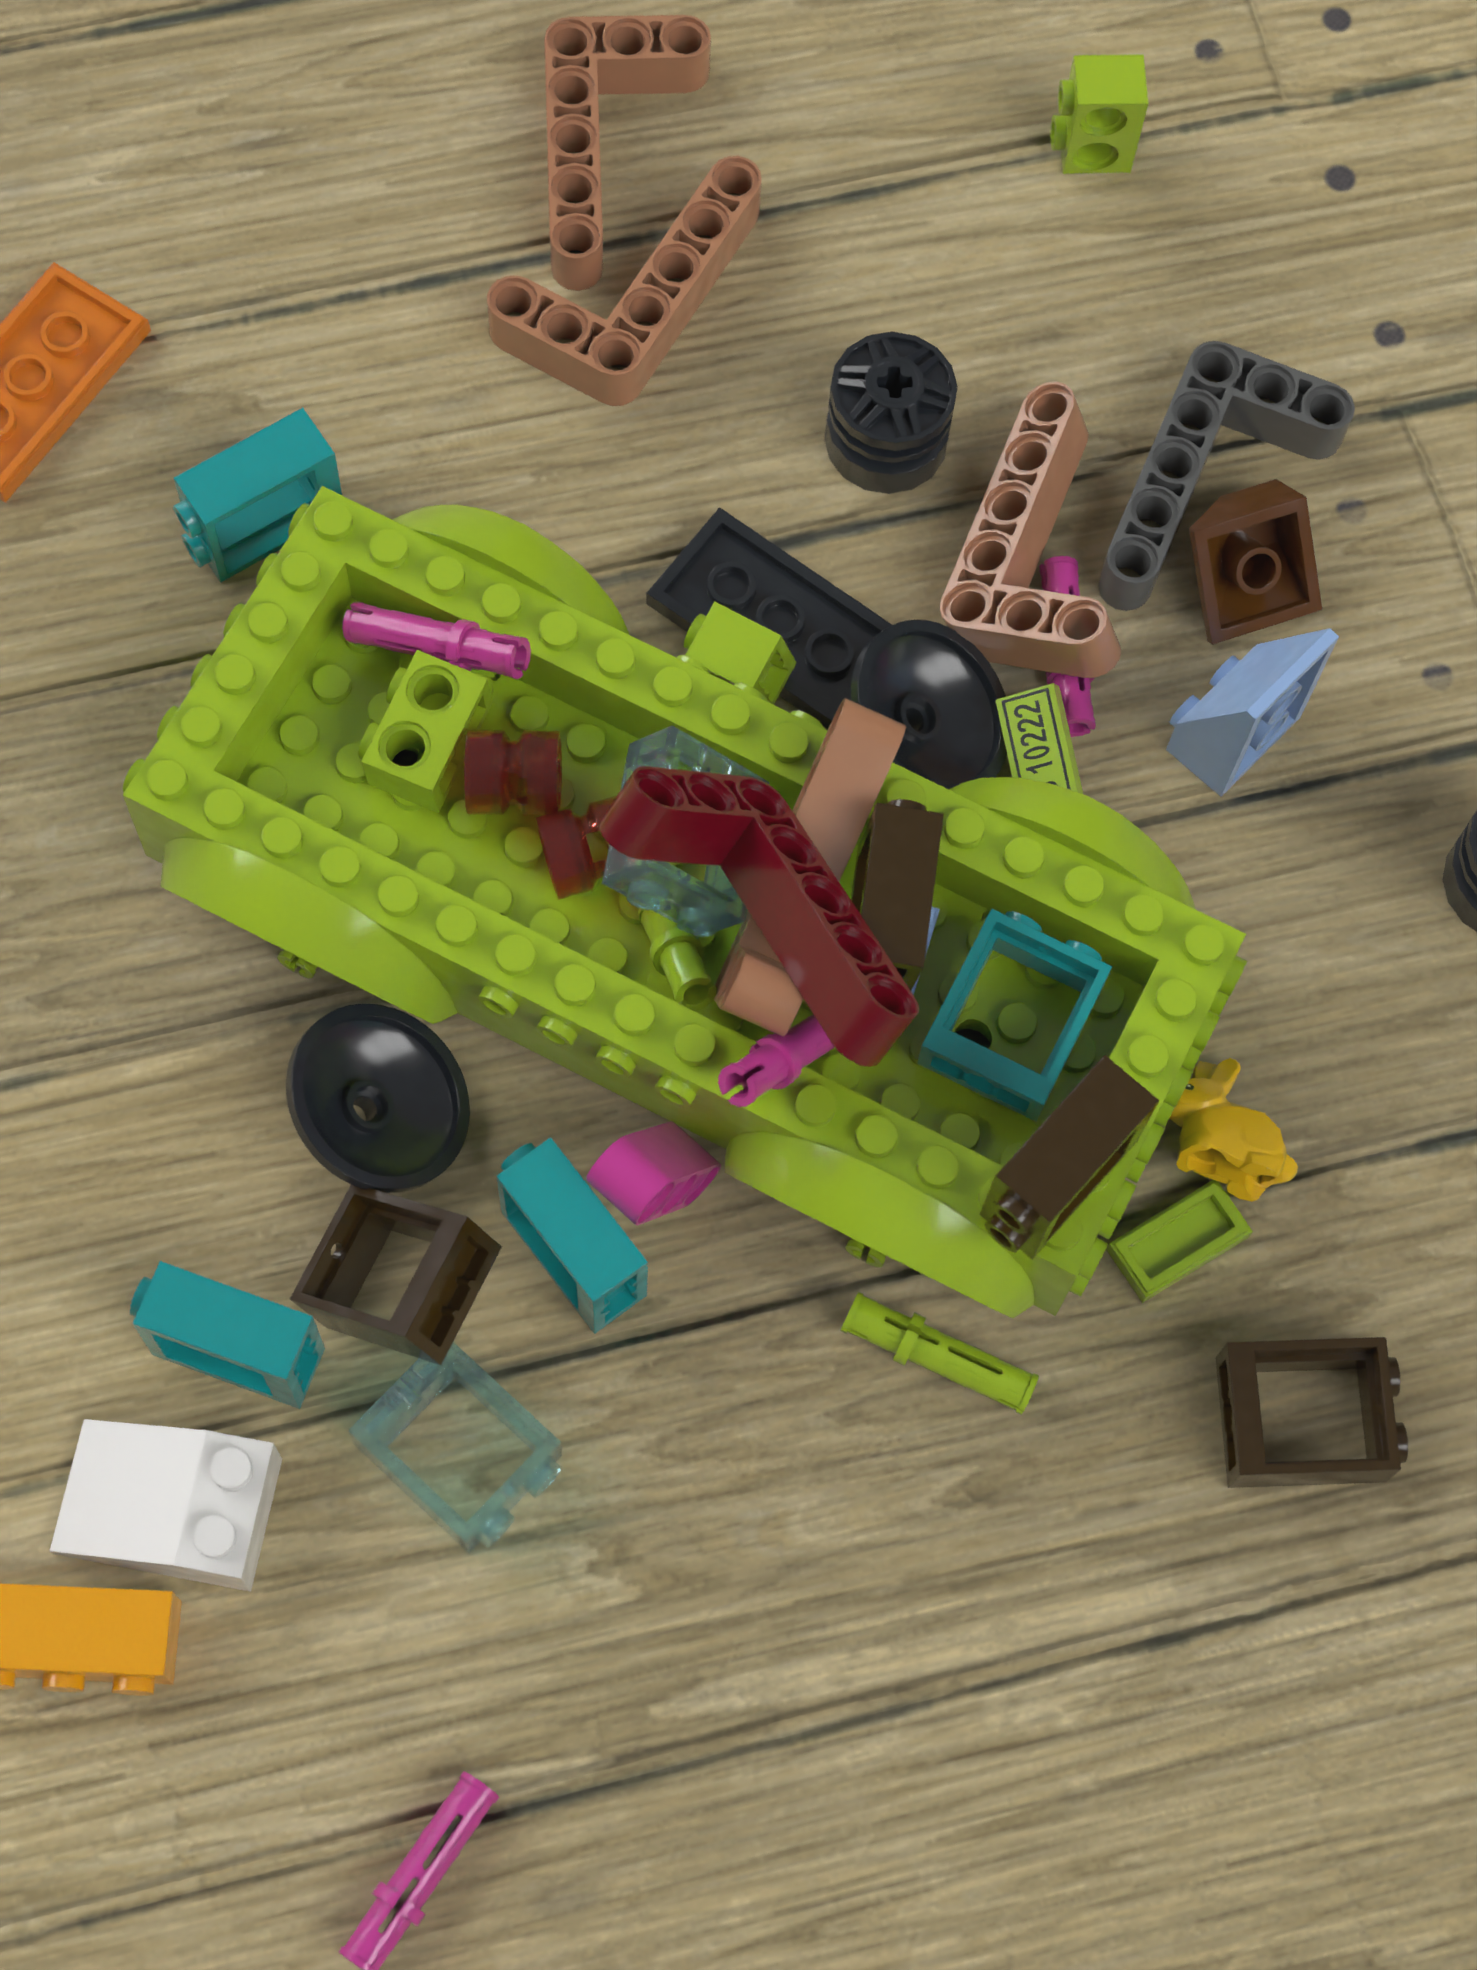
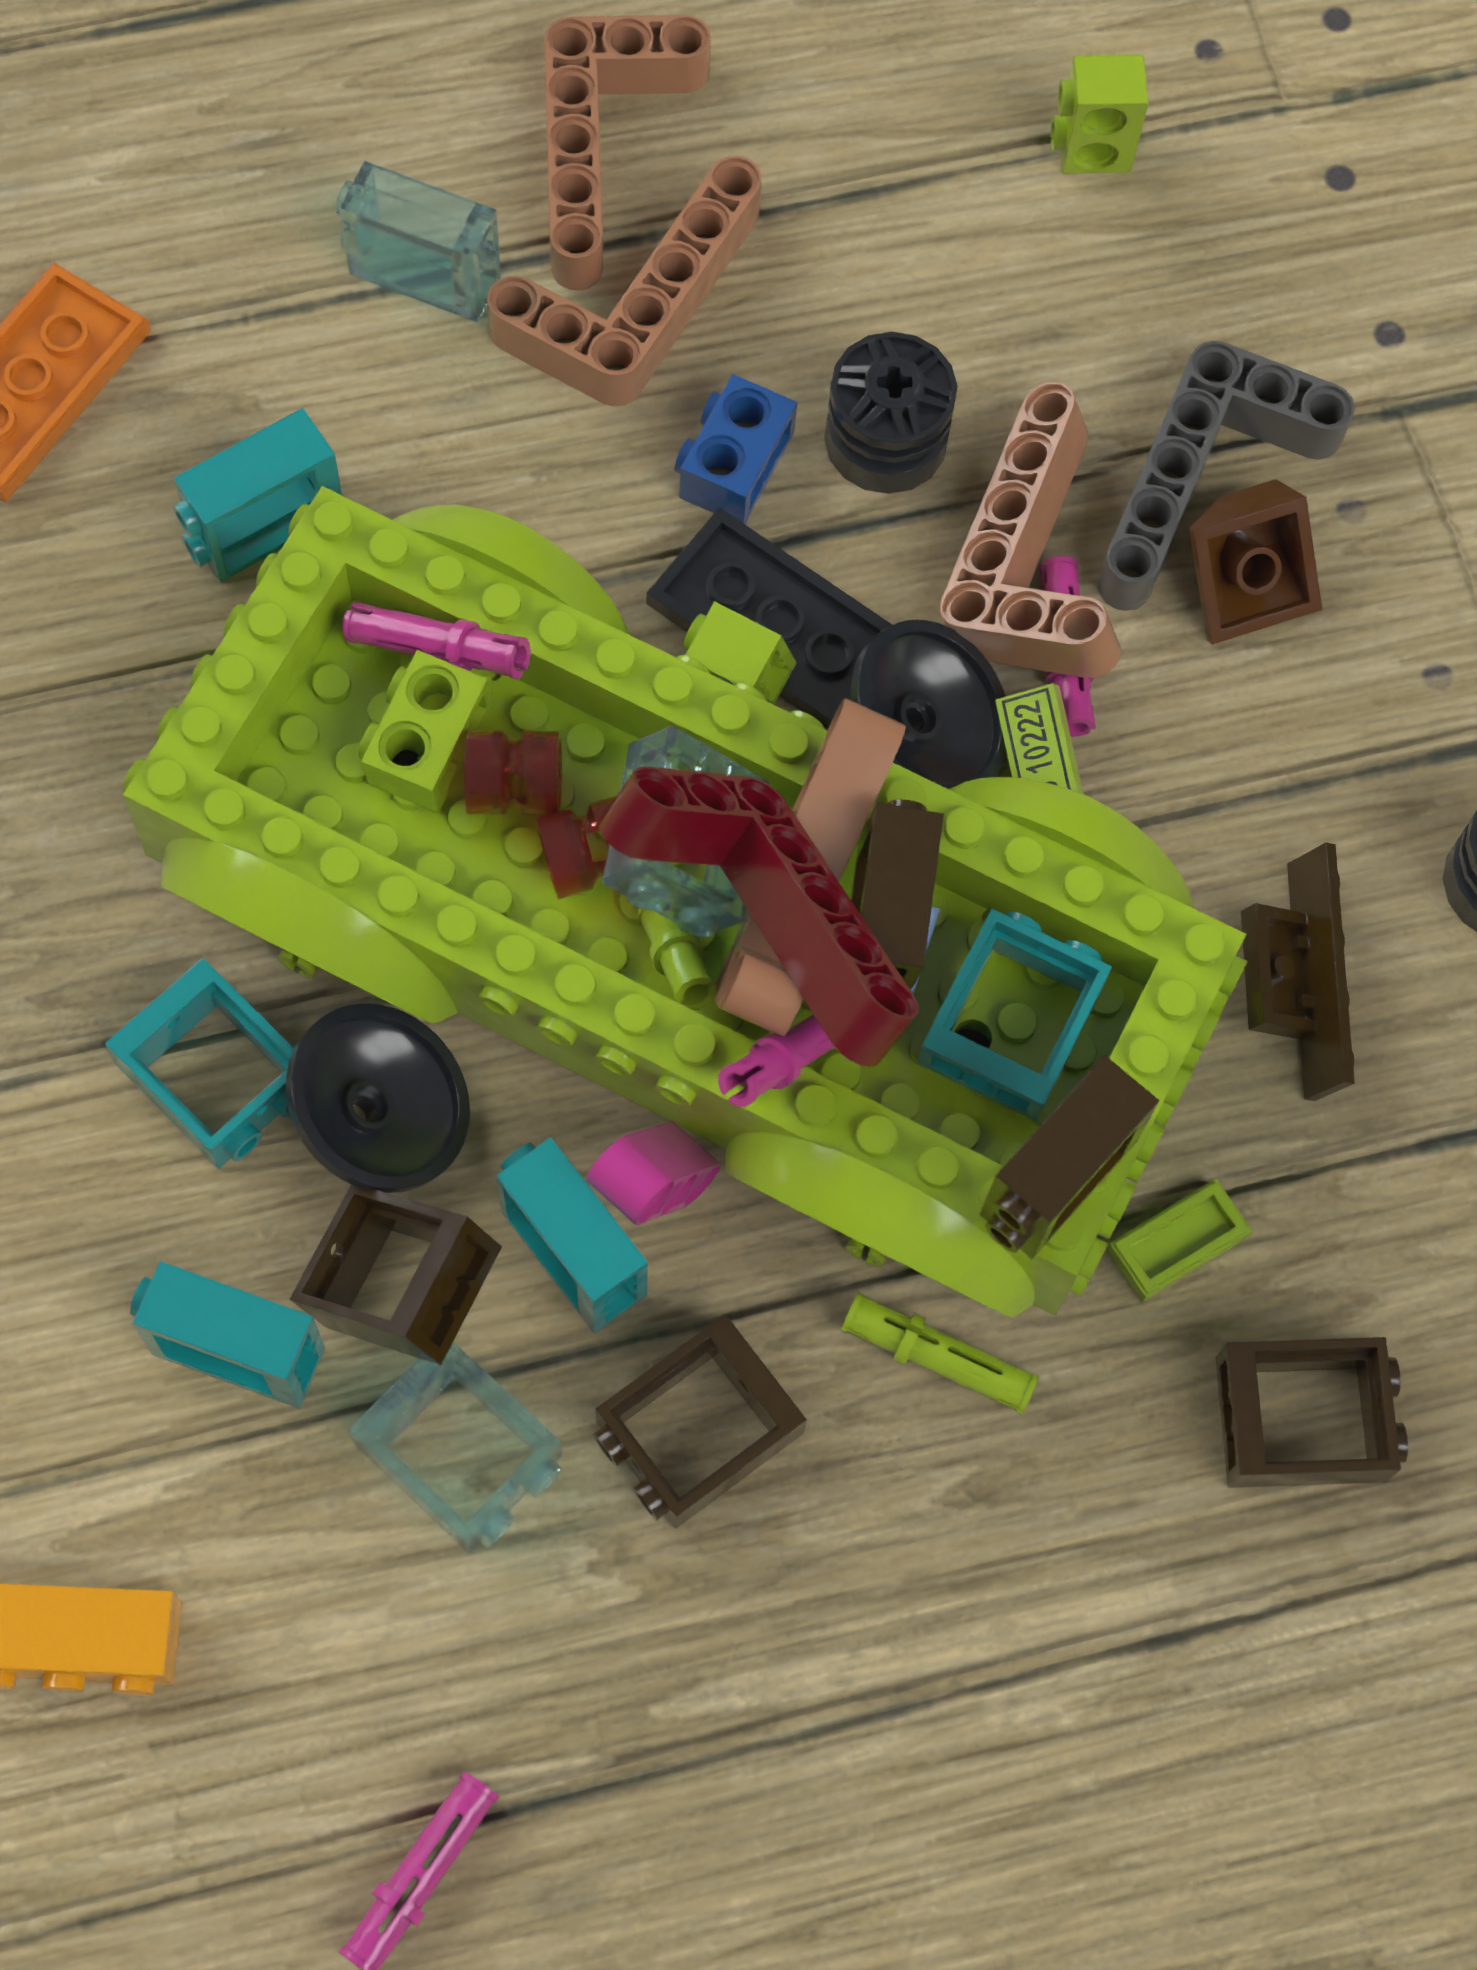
(167, 1022): none -> teal window
(168, 1501): white slope -> none
(419, 240): none -> clear light blue window
(746, 452): none -> blue brick
(750, 1378): none -> dark brown window
(1228, 1138): yellow animal -> none
(1248, 707): light blue slope -> none
(1300, 972): none -> dark brown bracket

